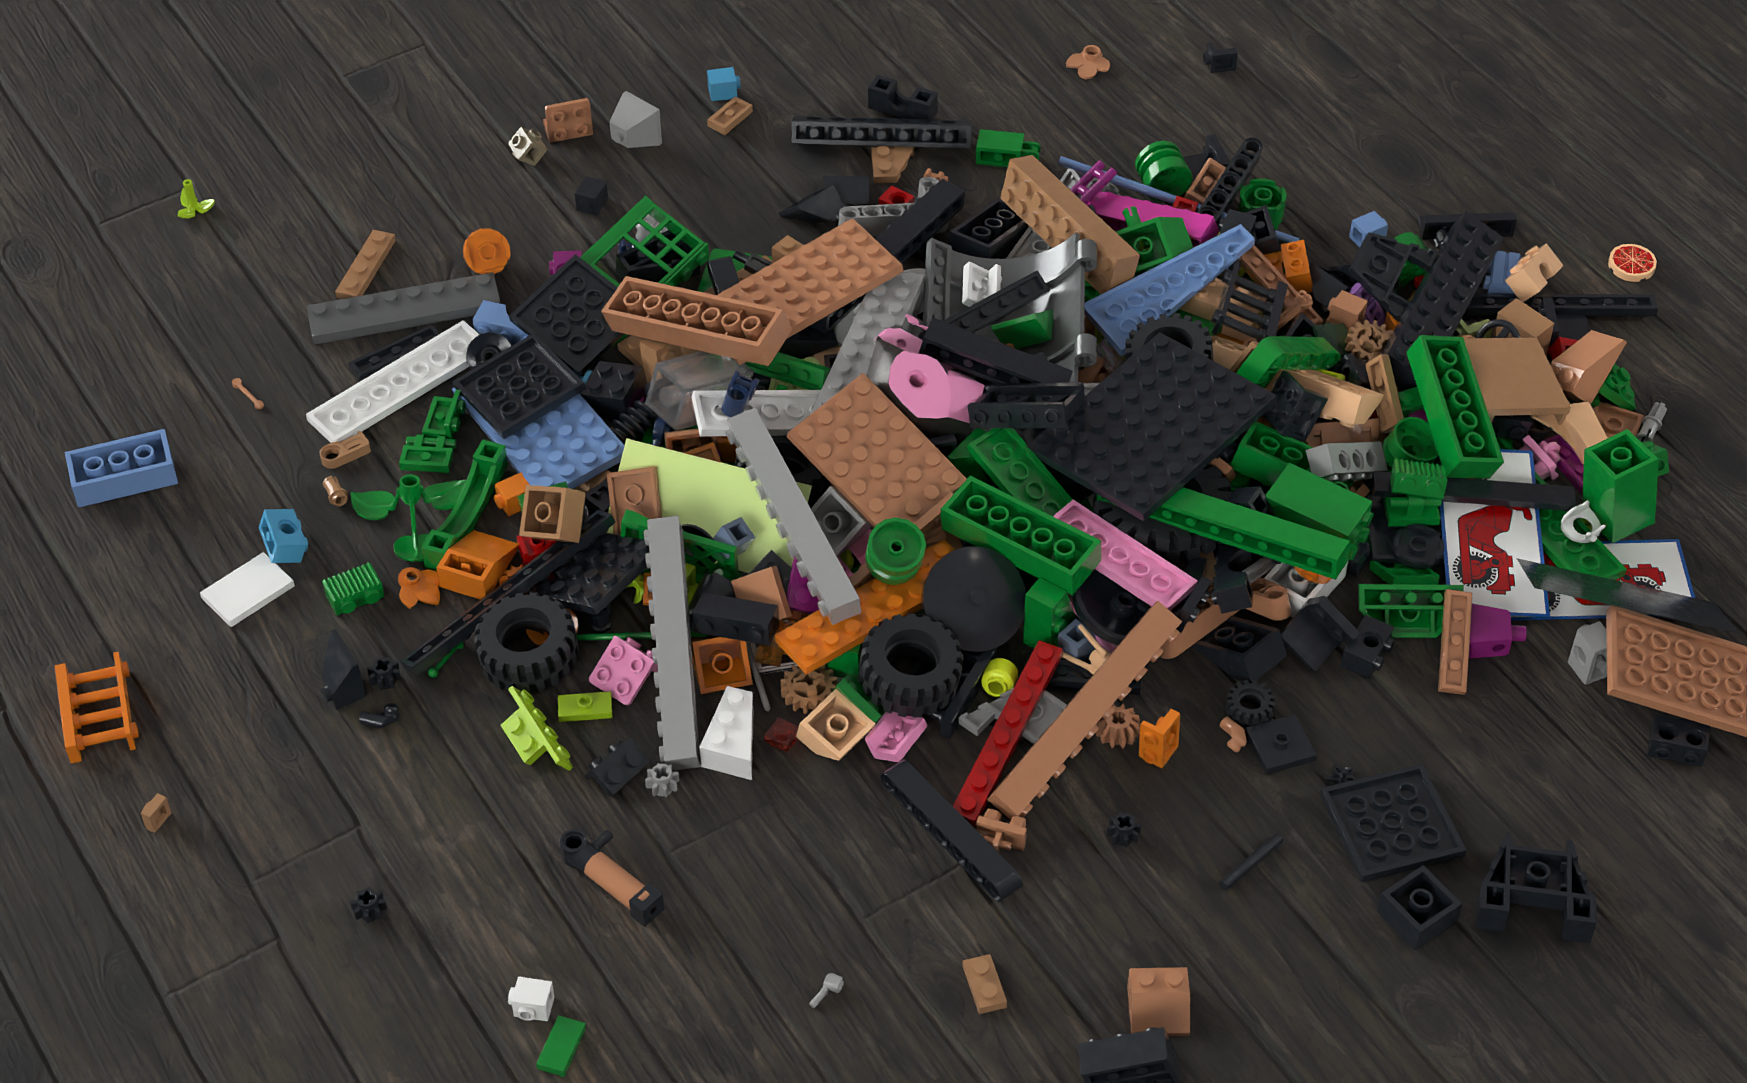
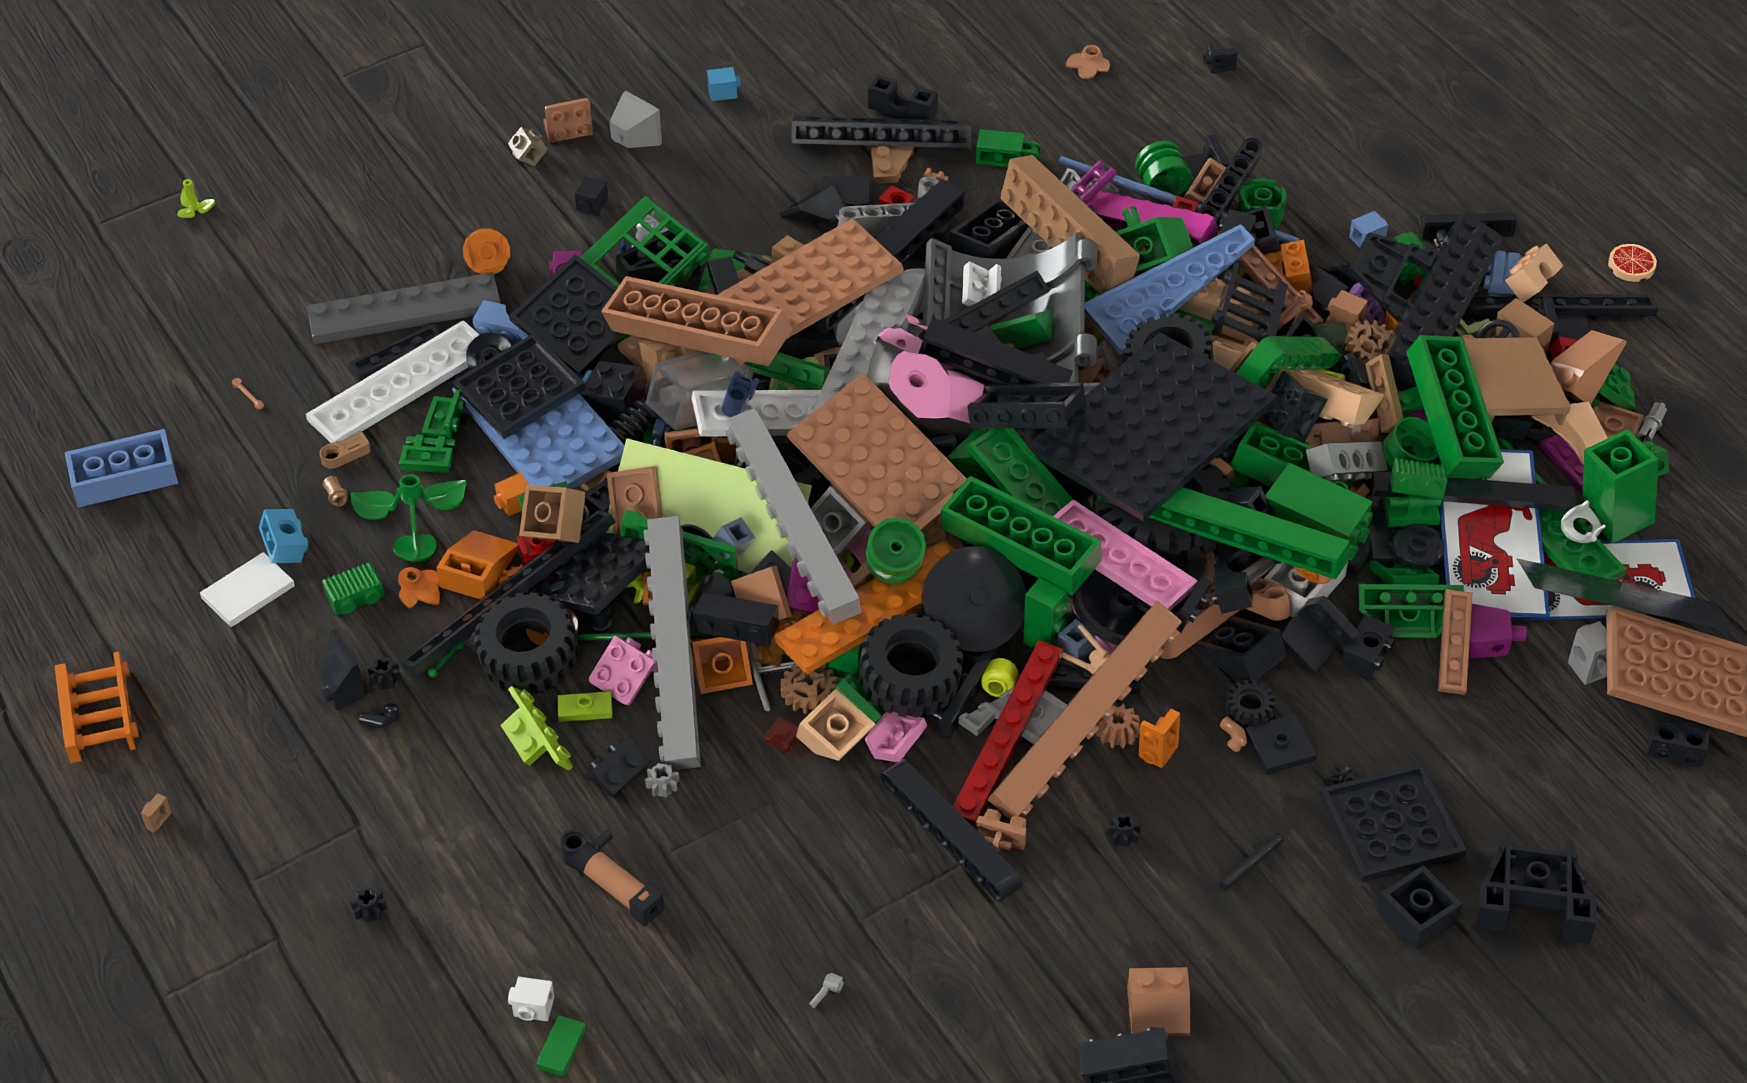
(365, 265): medium nougat plate -> none
(486, 470): green arch -> none
(730, 115): medium nougat plate -> none
(730, 735): white wedge -> none
(984, 984): medium nougat plate -> none
(1543, 457): bright pink hips -> none

